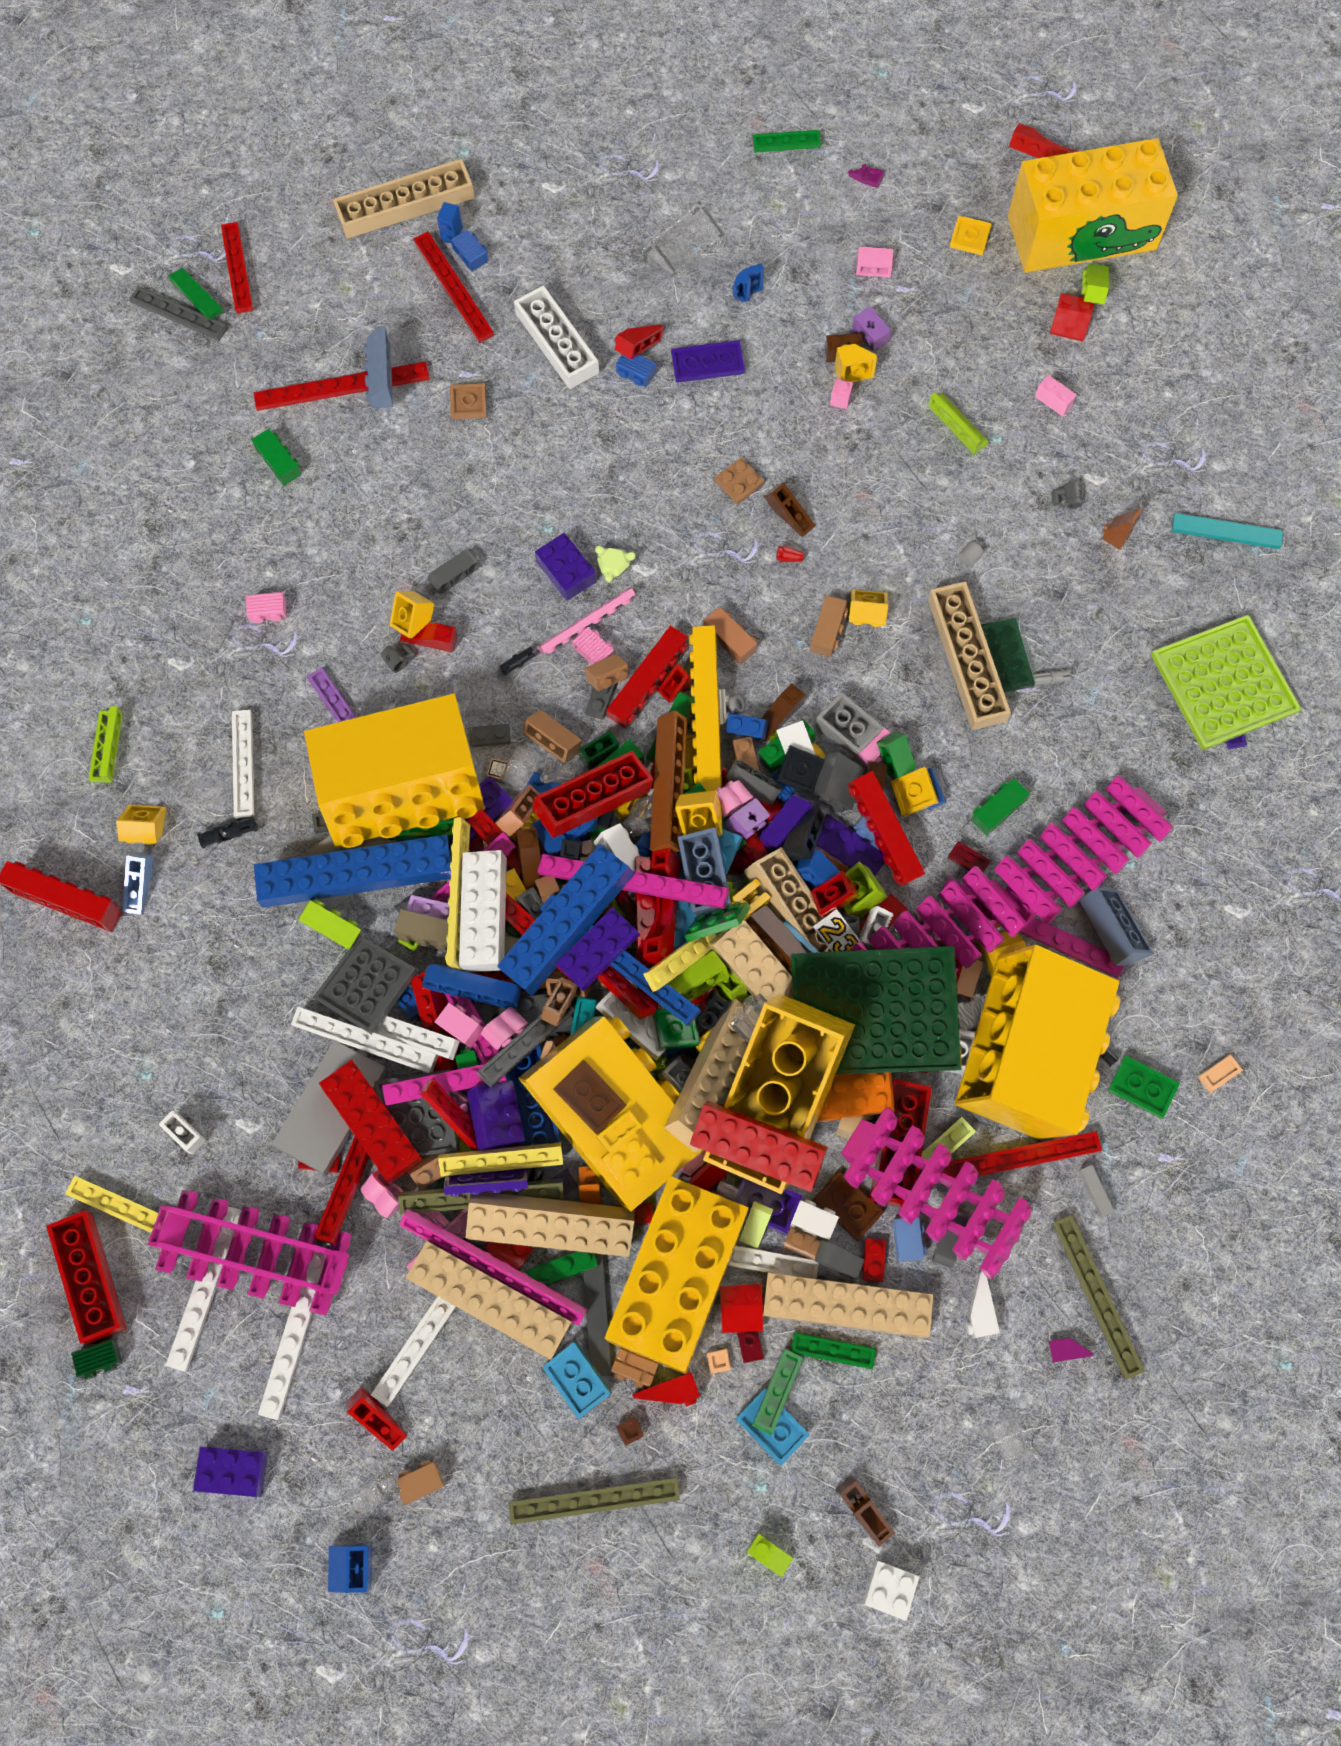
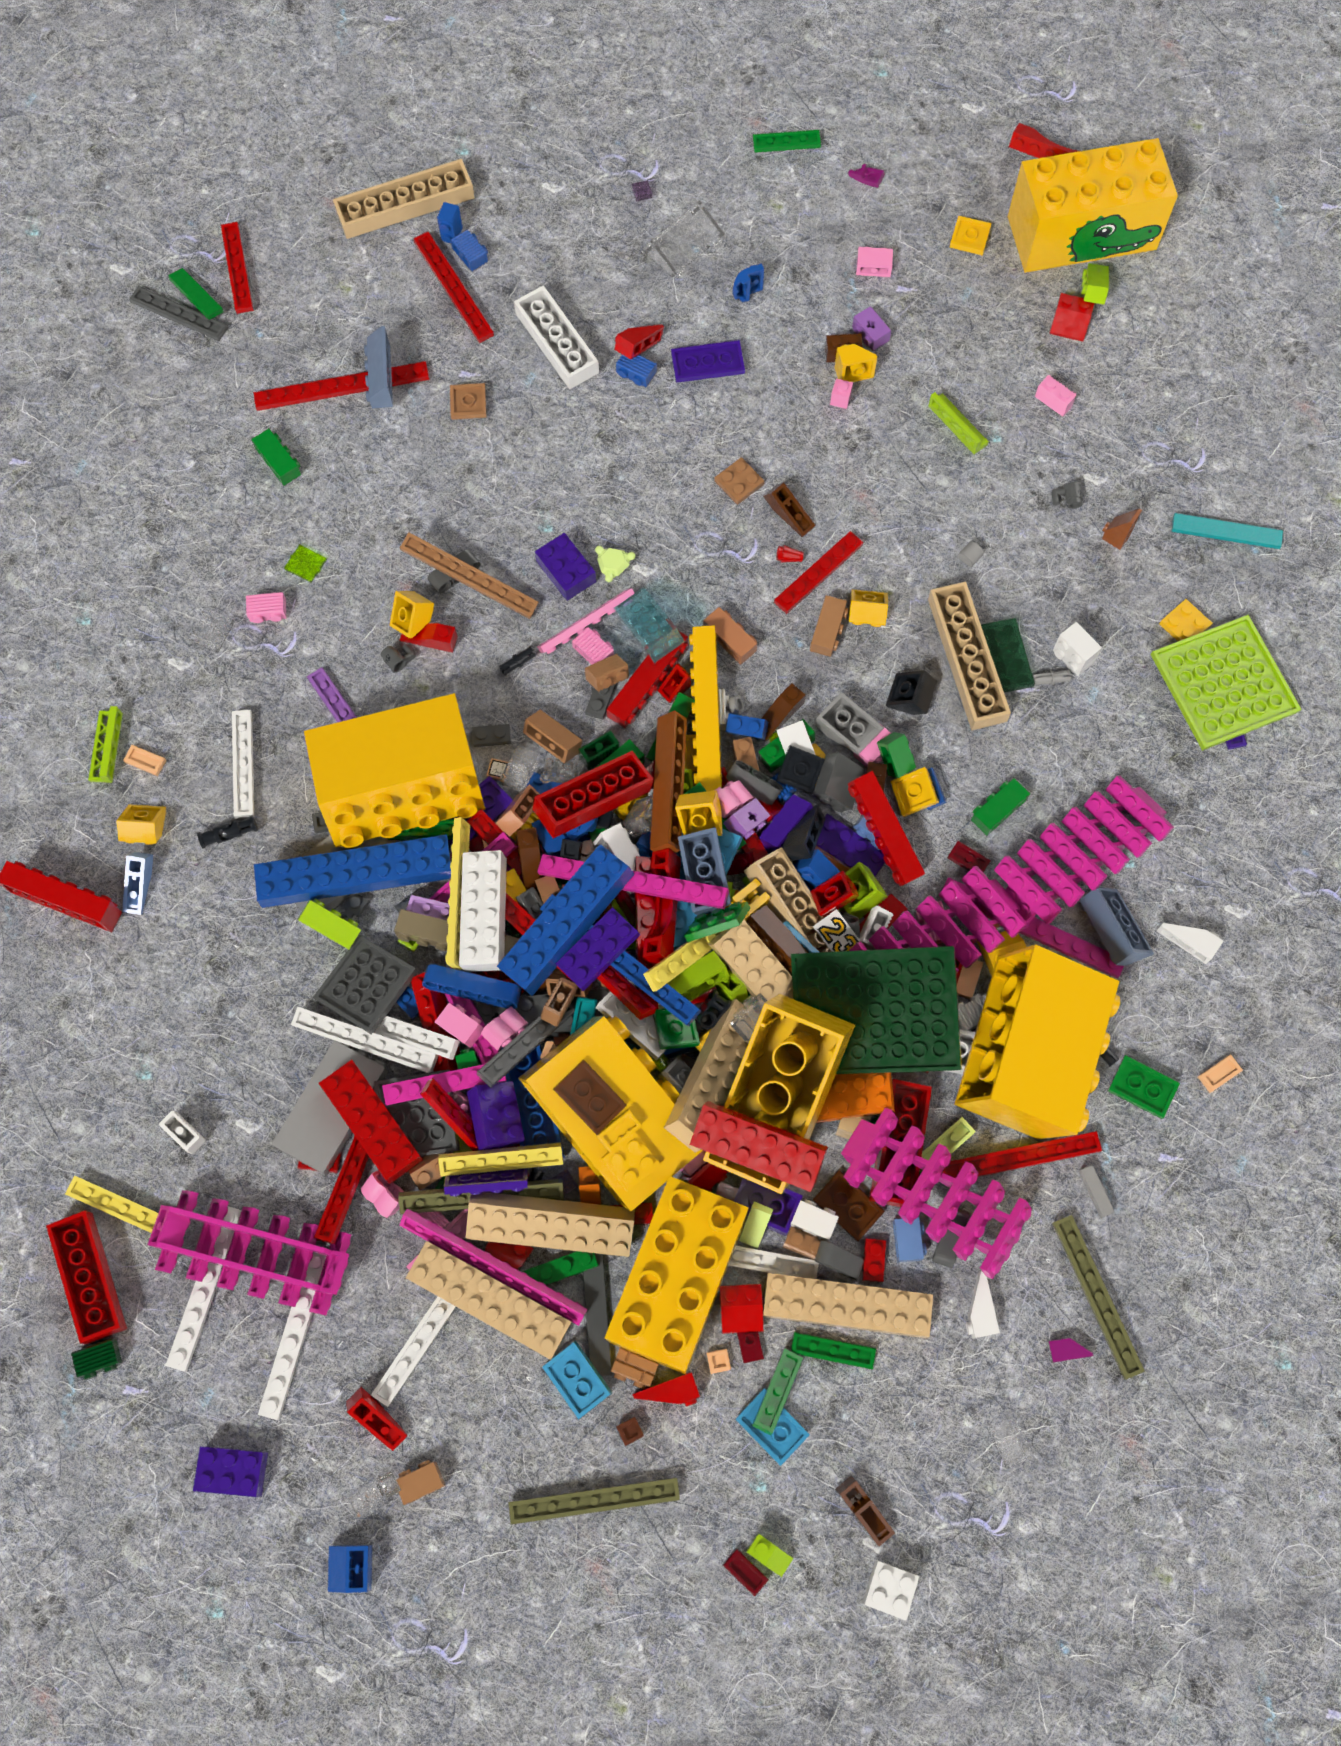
(144, 760): none -> light nougat tile
(305, 563): none -> clear neon green piece
(354, 905): none -> dark grey plate
(469, 575): none -> medium nougat plate
(641, 190): none -> clear purple plate
(649, 624): none -> clear light blue brick
(745, 1572): none -> dark red tile
(818, 572): none -> red plate
(912, 692): none -> black slope
(1076, 649): none -> white brick
(1185, 621): none -> yellow plate
(1195, 941): none -> white slope

